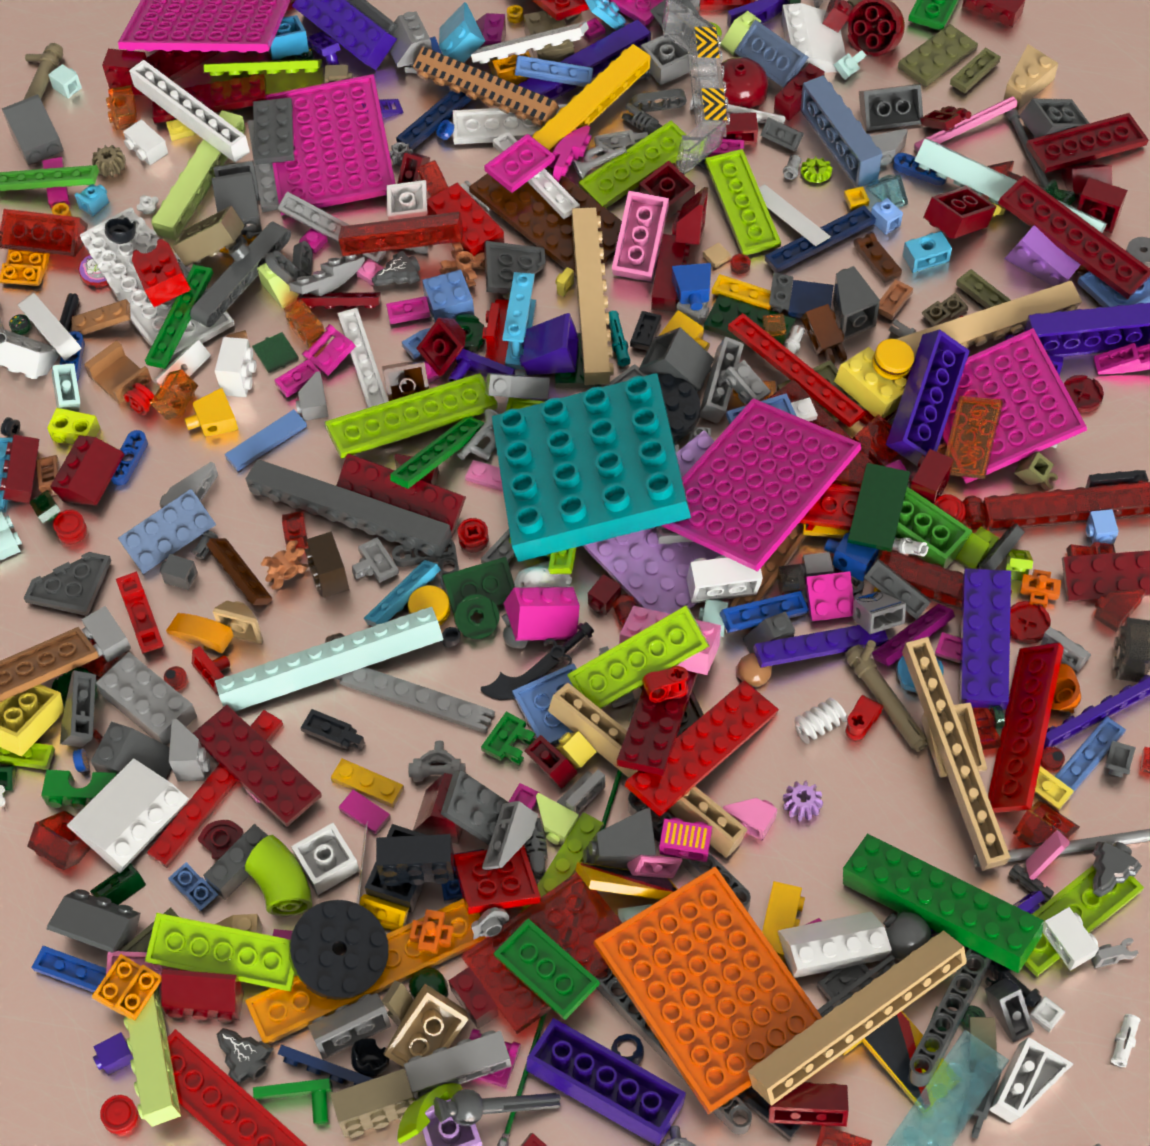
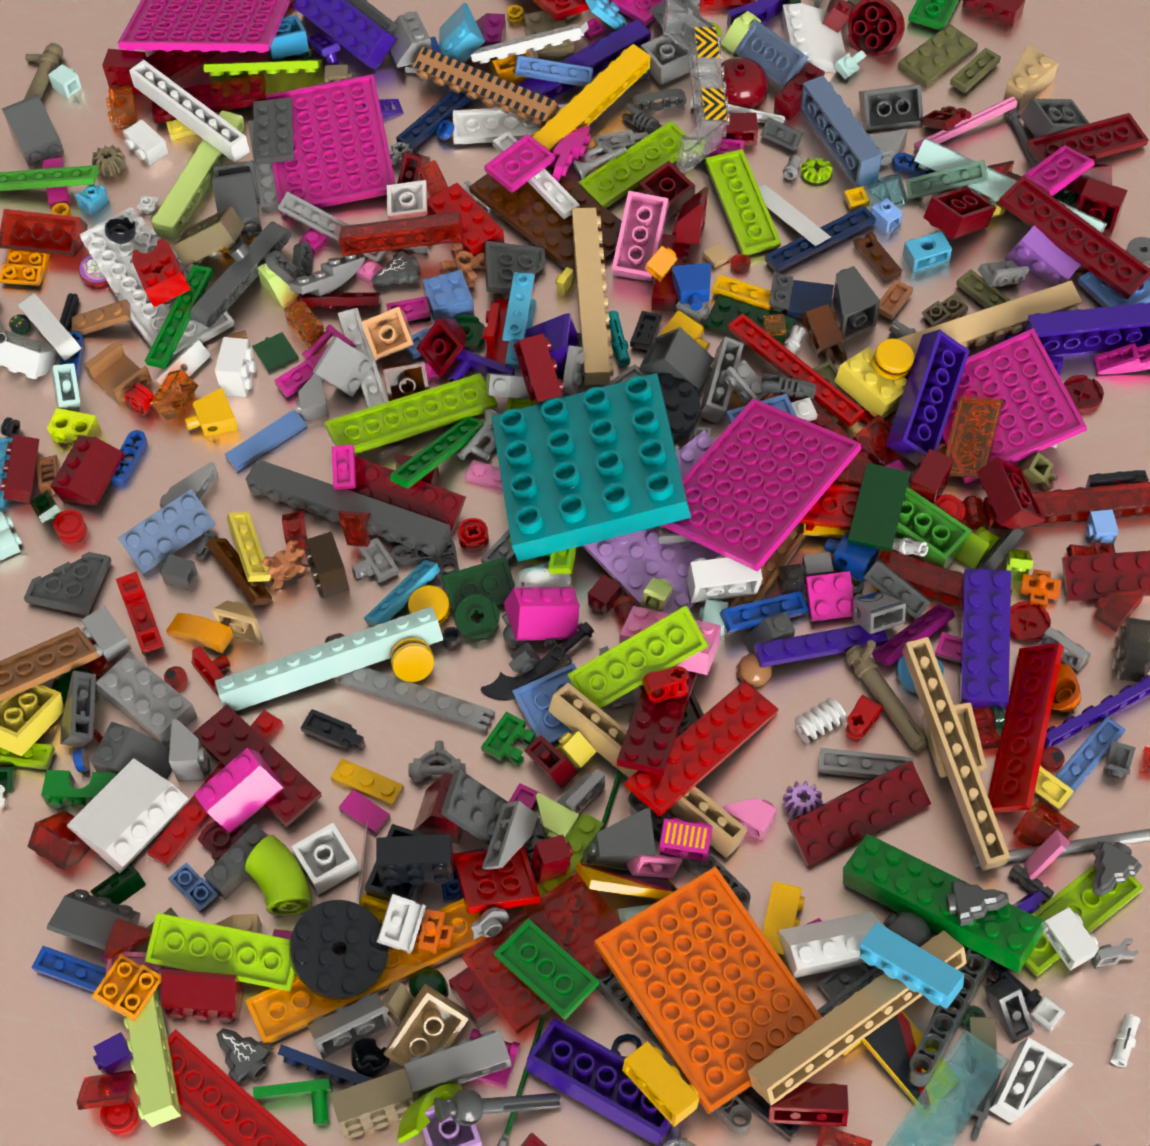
(106, 1090): none -> clear red plate
(124, 937): none -> clear red slope
(239, 790): none -> dark pink slope
(248, 546): none -> light yellow plate
(343, 366): none -> light grey slope
(343, 467): none -> dark pink plate
(355, 527): none -> clear red slope
(388, 333): none -> light nougat slope
(401, 923): none -> white plate
(412, 659): none -> yellow head
(524, 658): none -> dark grey bracket
(538, 369): none -> dark red brick
(551, 858): none -> dark red brick
(572, 374): none -> light grey hinge
(656, 594): none -> yellowish green slope
(661, 263): none -> light orange brick
(661, 1083): none -> yellow brick
(780, 385): none -> dark grey hinge
(857, 763): none -> light grey plate
(858, 812): none -> dark red plate
(911, 965): none -> medium azure brick
(947, 179): none -> sand green plate
(973, 902): none -> dark grey rock
(1002, 273): none -> light grey bracket
(1010, 494): none -> dark red slope
(1059, 169): none -> dark pink tile

